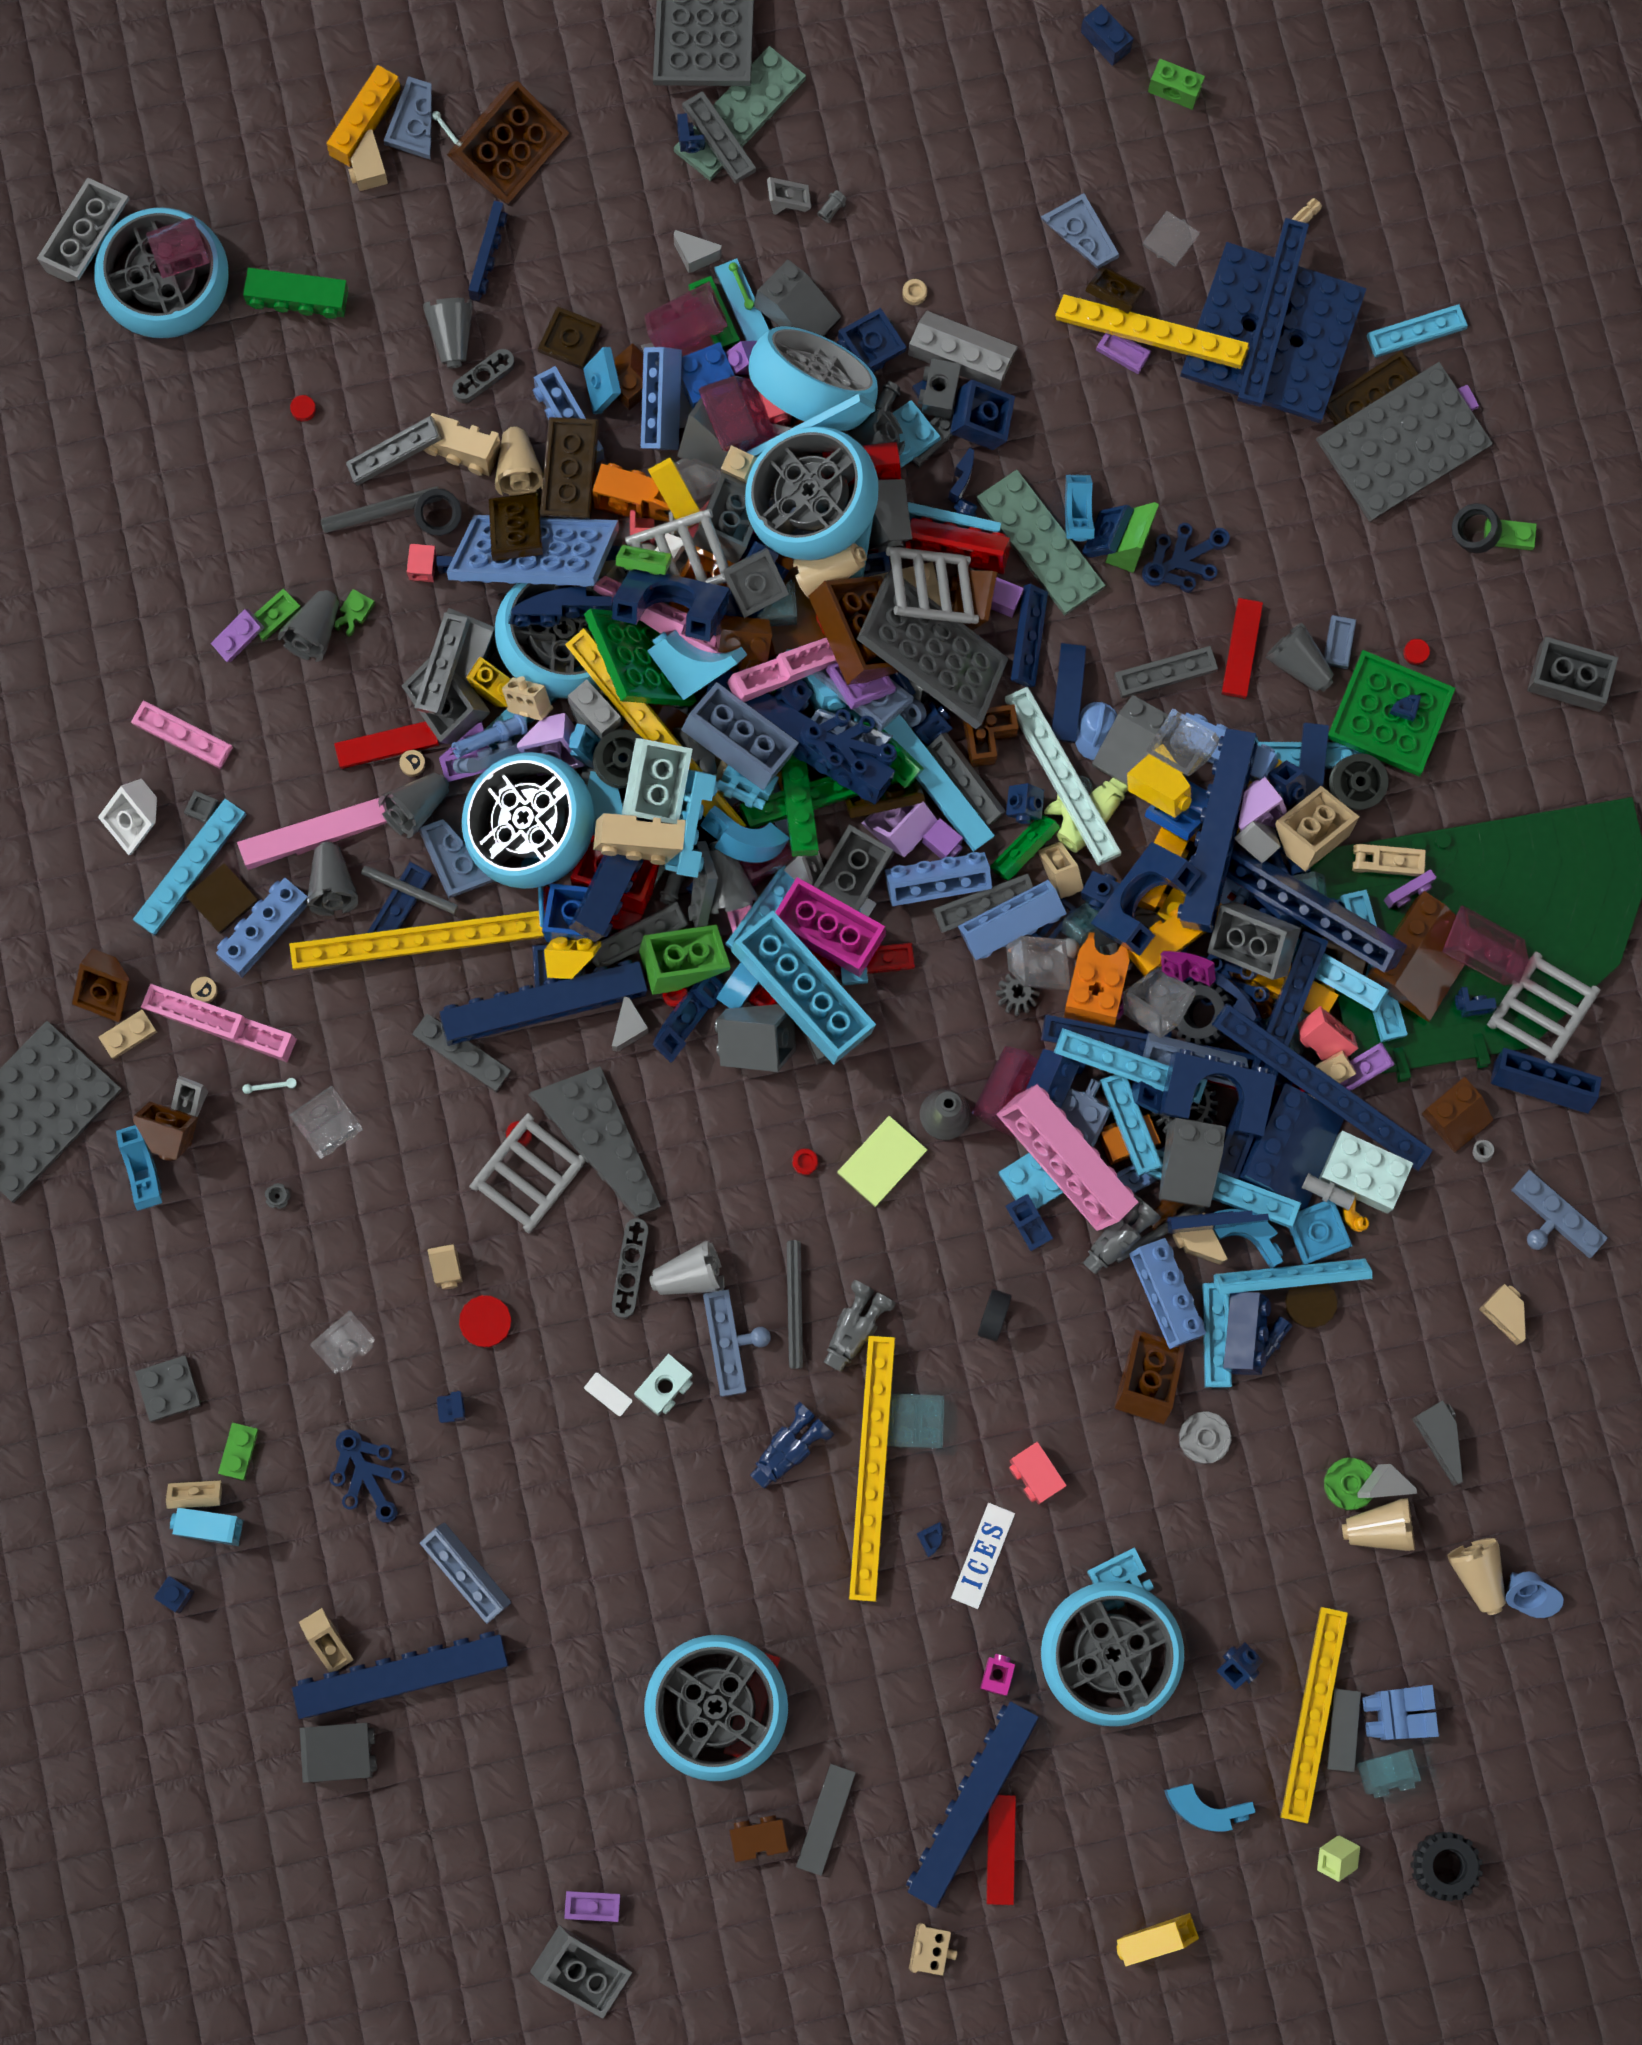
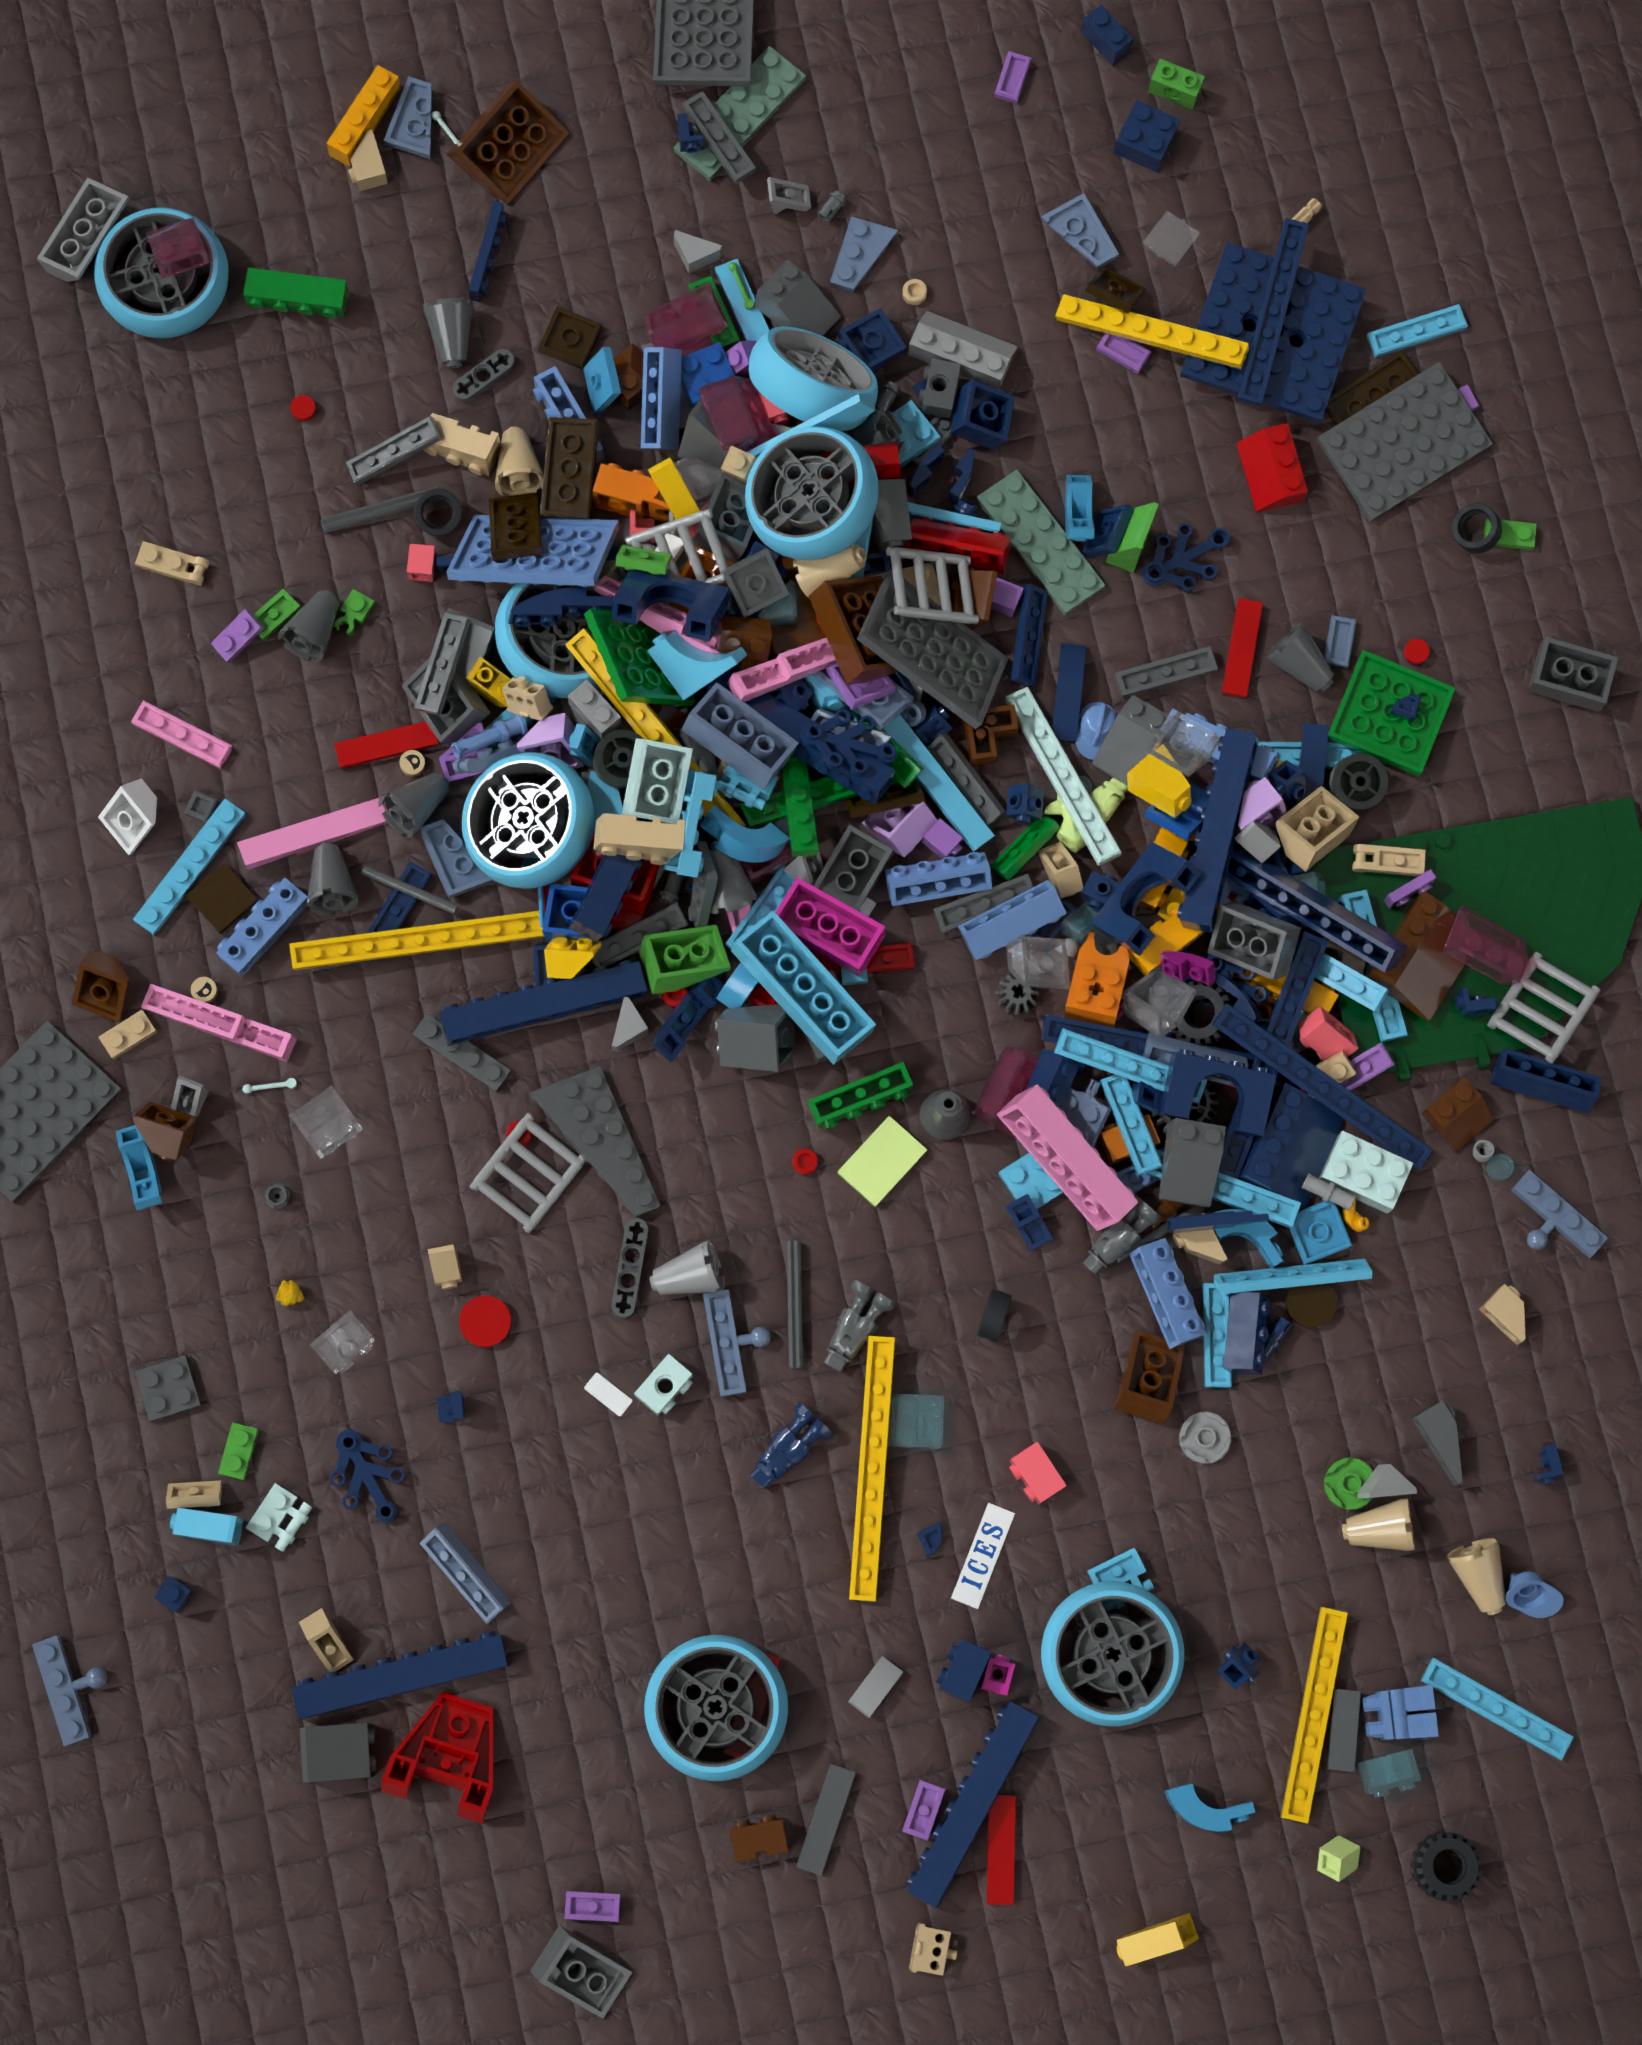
(63, 1689): none -> sand blue plate
(171, 563): none -> tan plate
(273, 1512): none -> light aqua plate
(289, 1293): none -> yellow plate
(451, 1748): none -> red wedge
(860, 250): none -> sand blue wing
(860, 1095): none -> green brick
(875, 1687): none -> light grey slope
(923, 474): none -> dark blue slope
(923, 1810): none -> medium lavender plate
(963, 1671): none -> dark blue brick
(1012, 77): none -> medium lavender tile
(1146, 136): none -> dark blue brick
(1272, 468): none -> red slope
(1497, 1709): none -> medium azure tile
(1500, 1167): none -> clear light blue tile
(1551, 1461): none -> dark blue bracket

